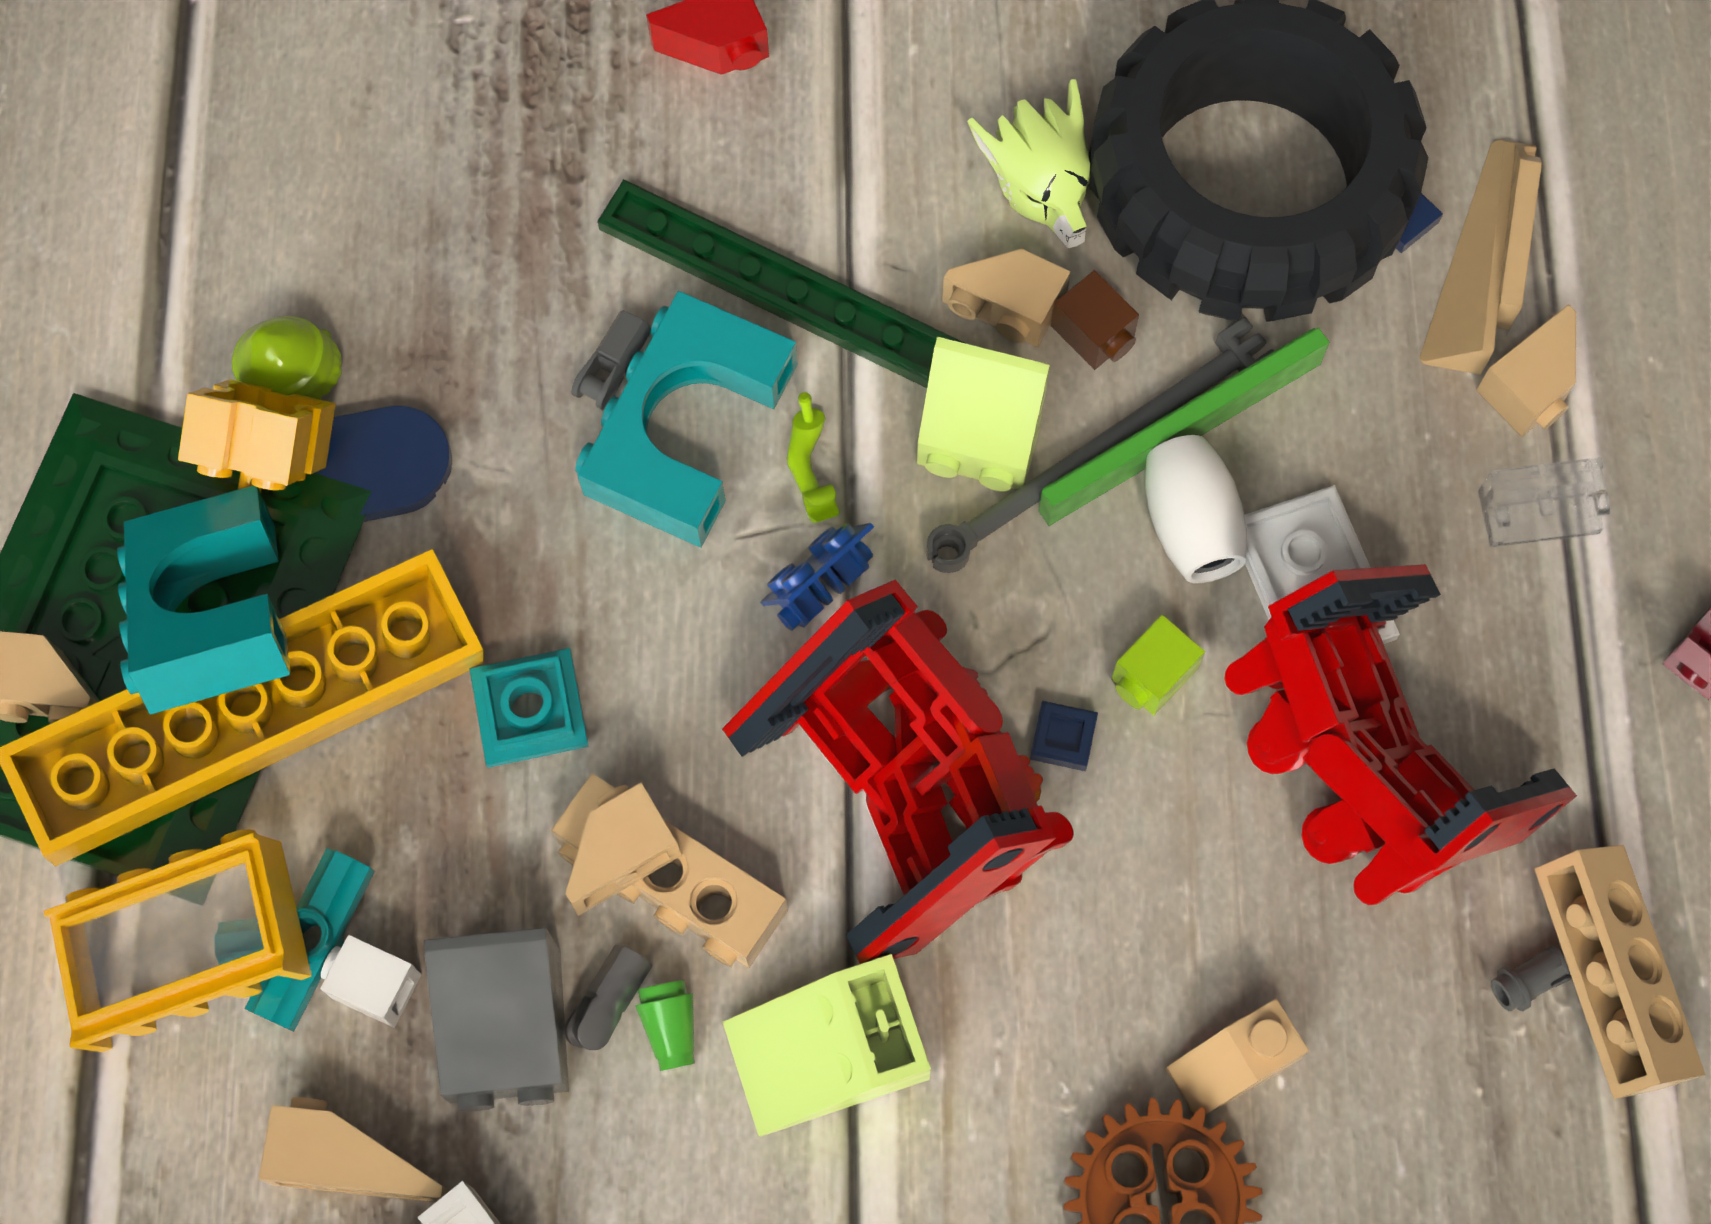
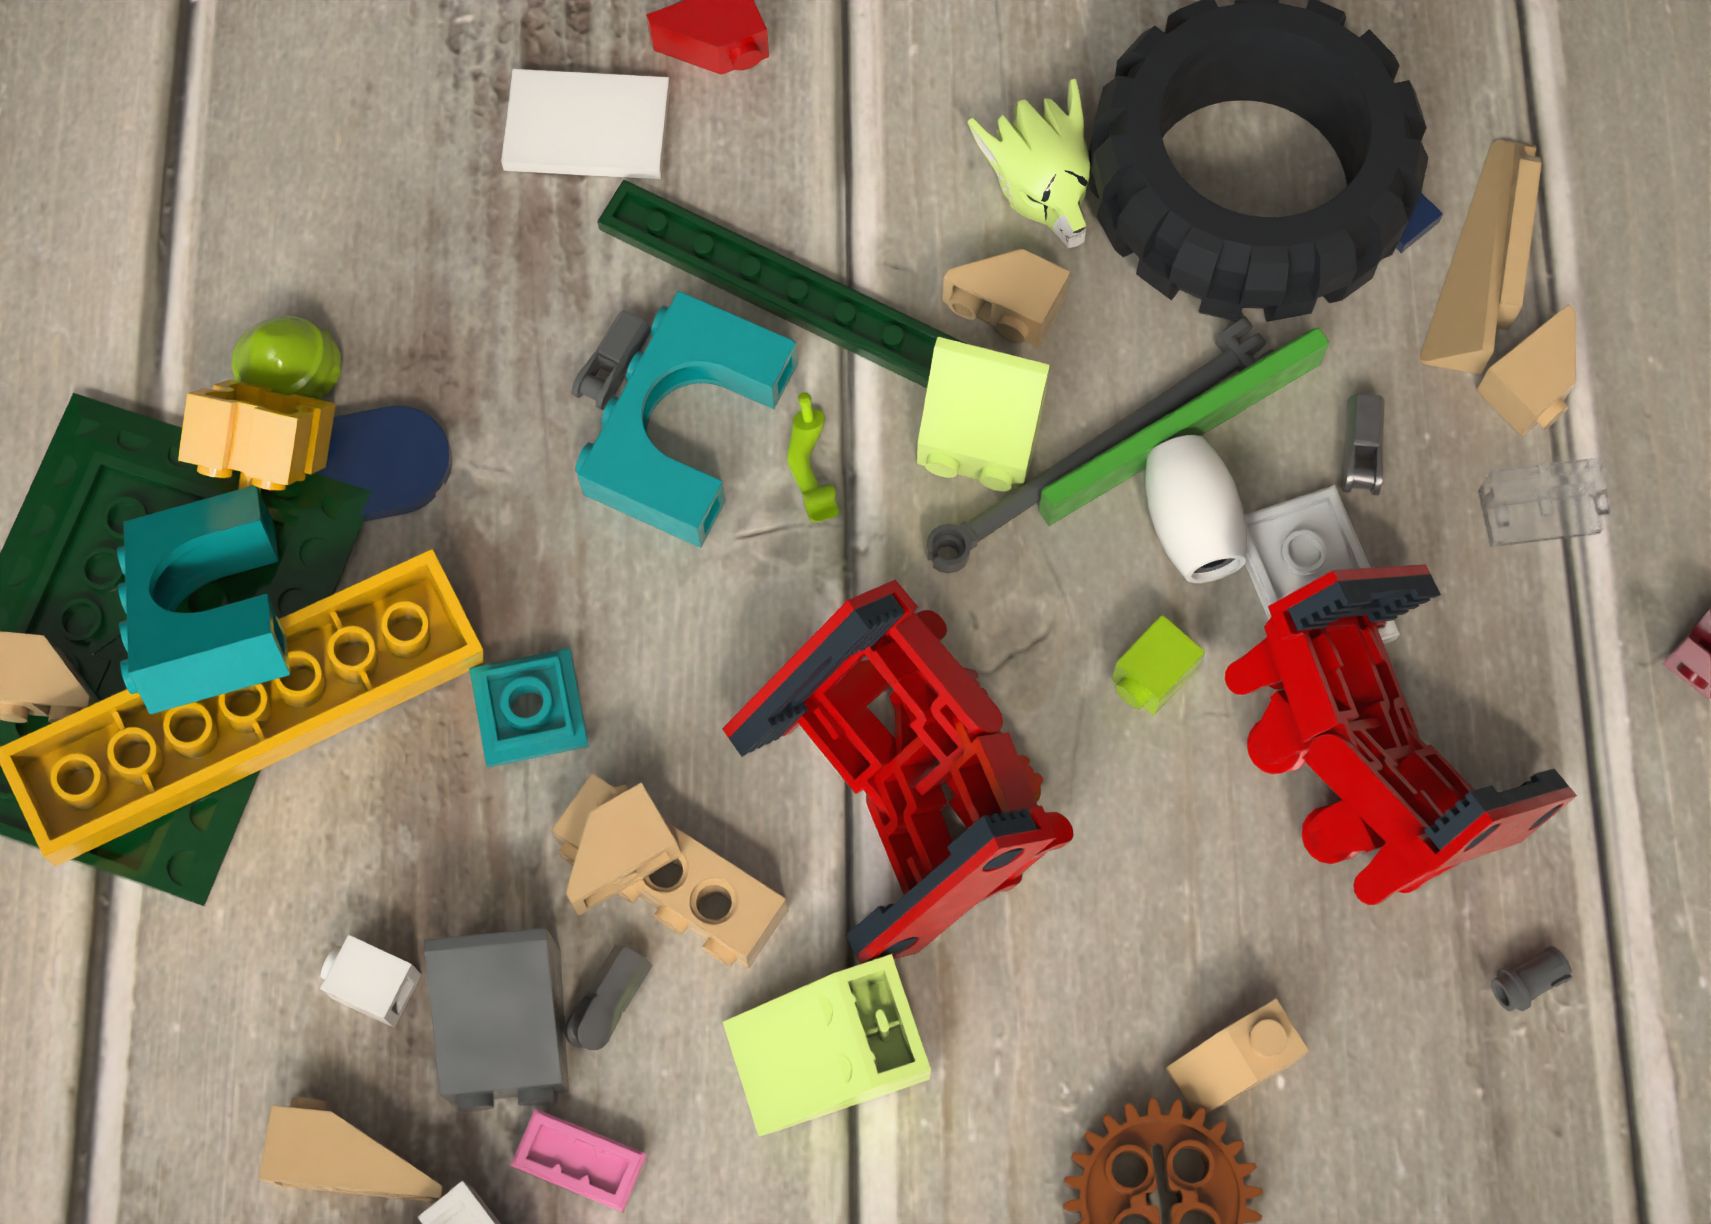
(177, 938): window -> none
(326, 903): teal piece -> none
(579, 1160): none -> bright pink plate
(586, 124): none -> white tile
(668, 1022): bright green cone -> none
(832, 549): blue hinge -> none
(1063, 736): dark blue tile -> none
(1095, 321): reddish brown brick -> none
(1364, 440): none -> flat silver bar
(1619, 971): tan brick -> none

